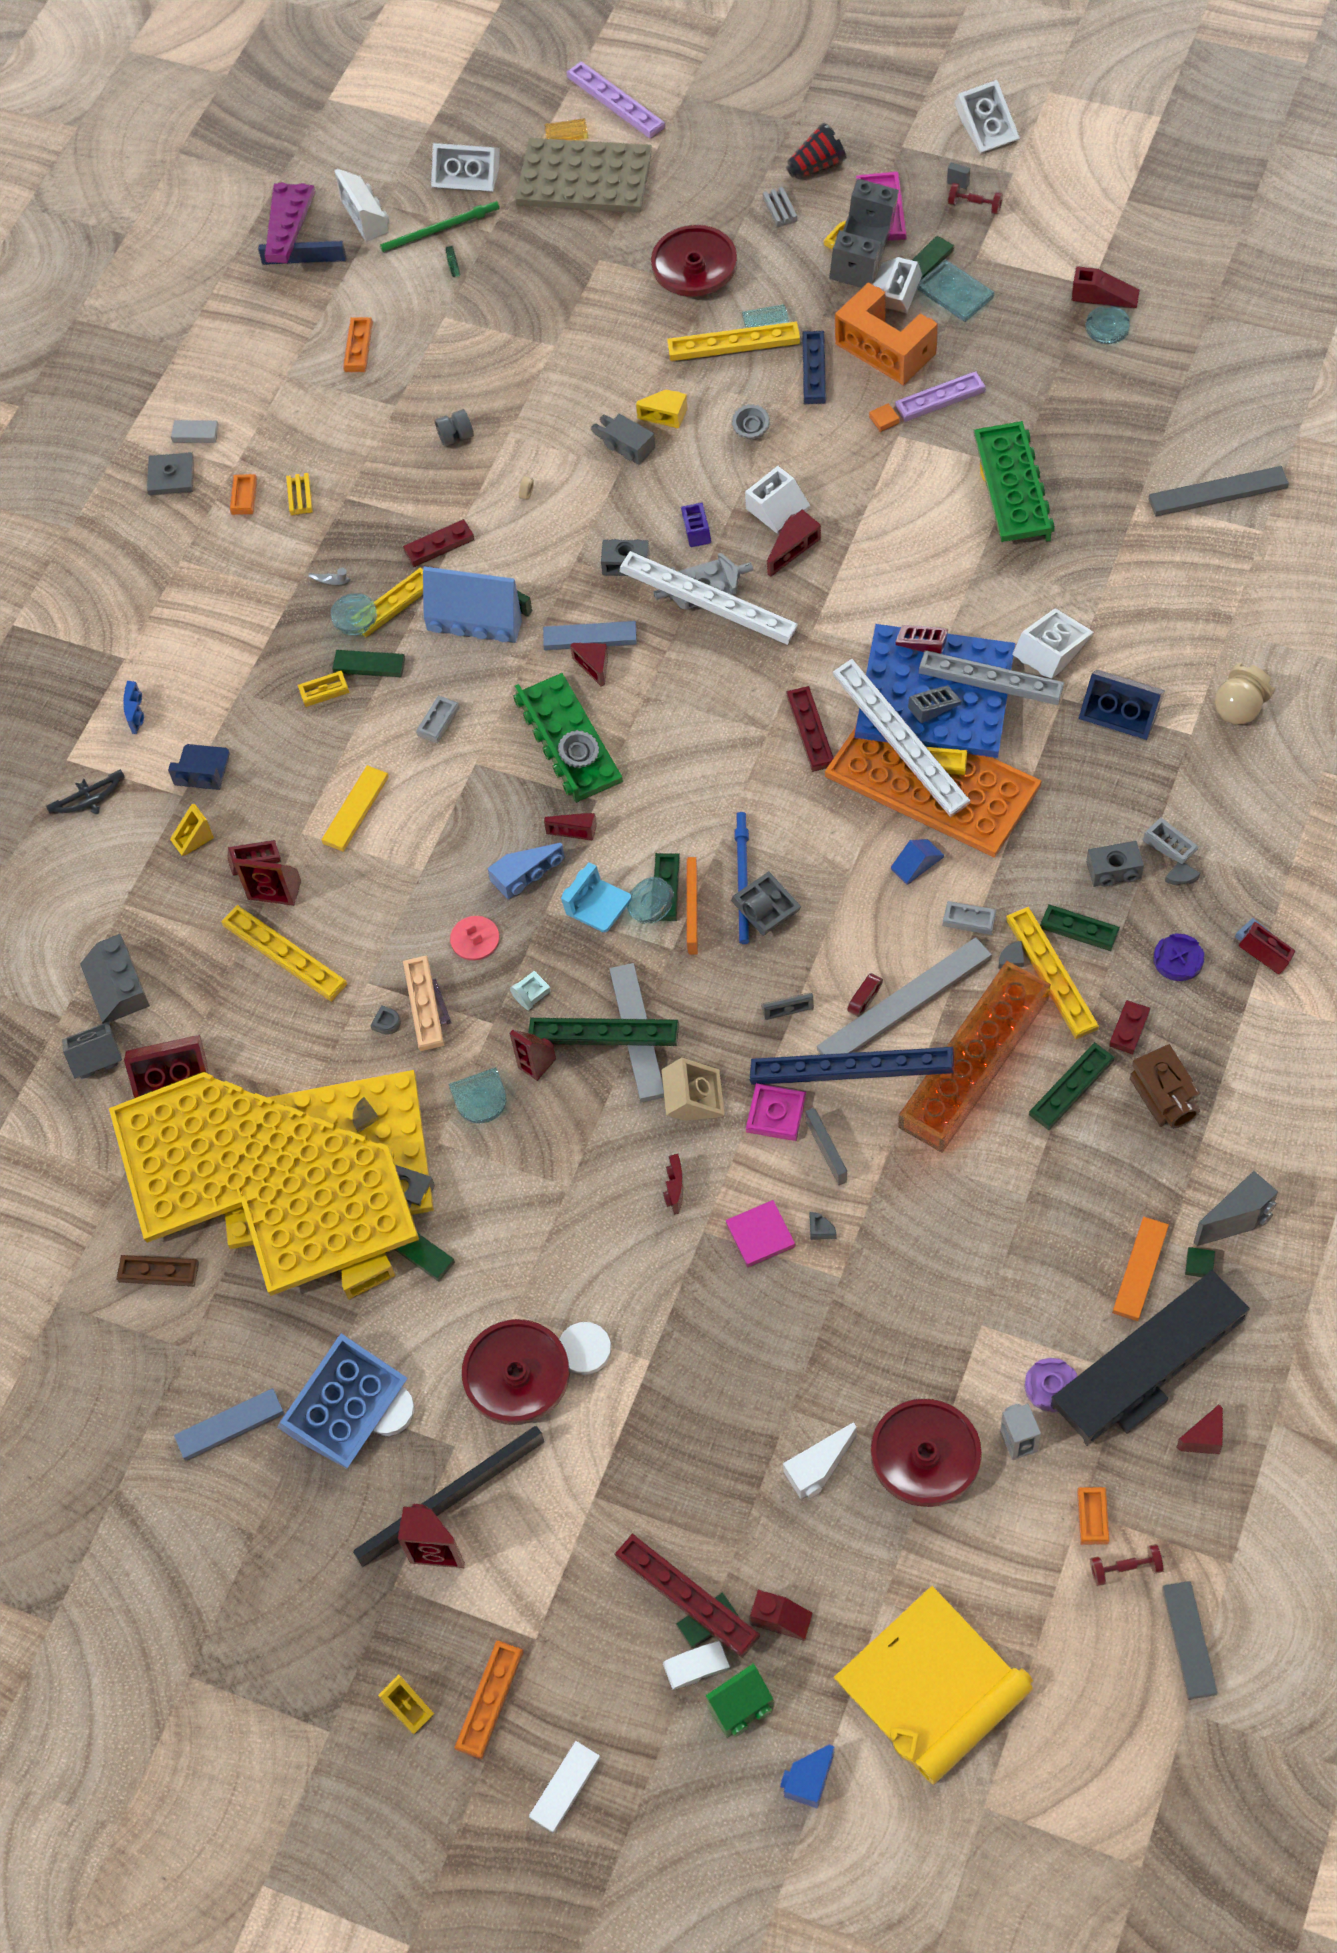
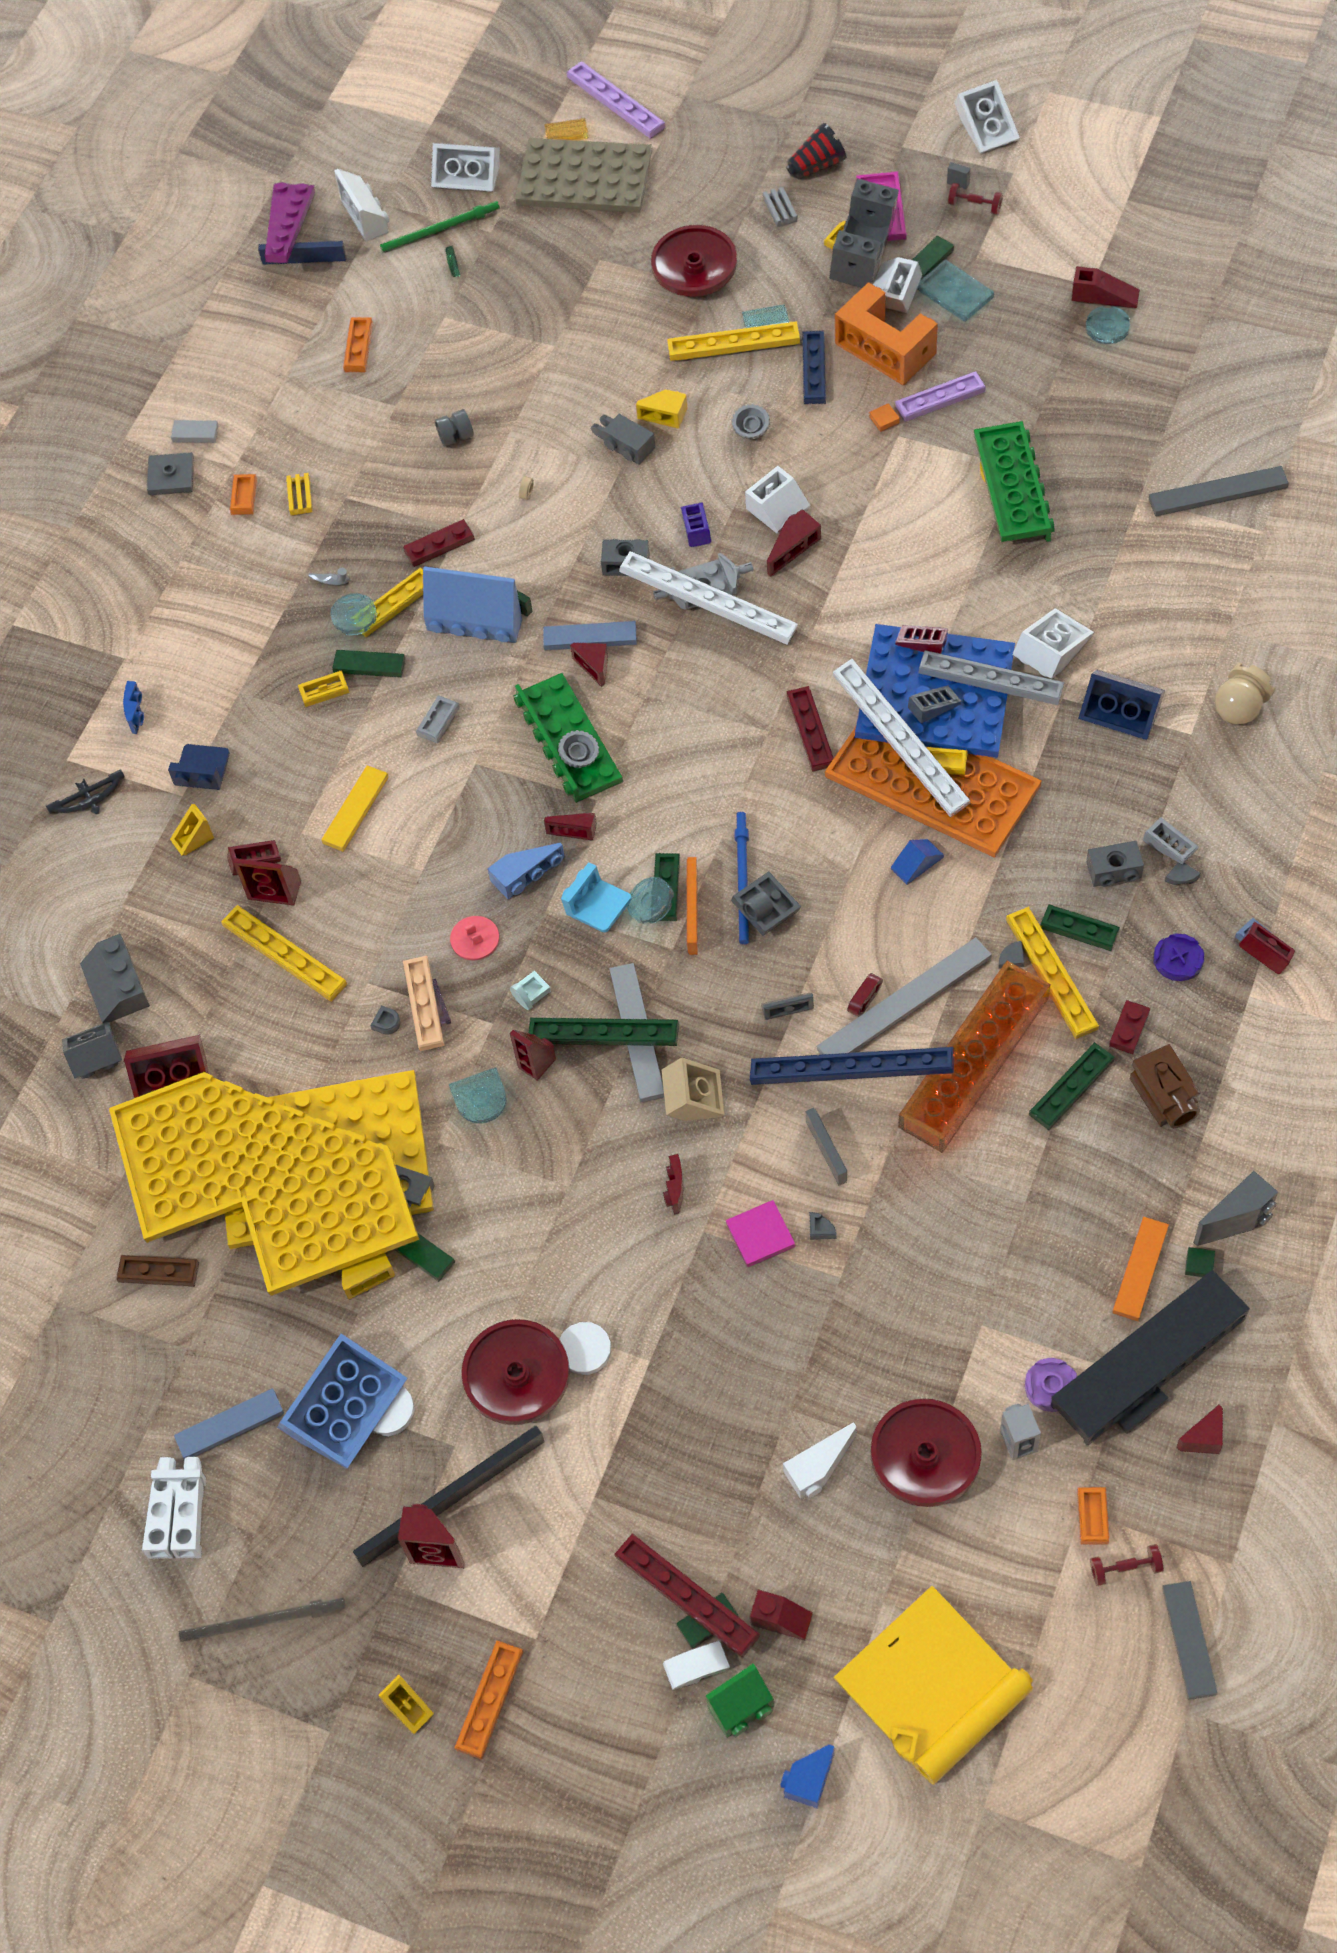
(174, 1510): none -> white hips
(315, 1609): none -> clear smoke bar
(363, 1115): clear smoke tile -> none
(564, 1787): white tile -> none
(776, 1112): dark pink tile -> none
(969, 917): light grey plate -> none

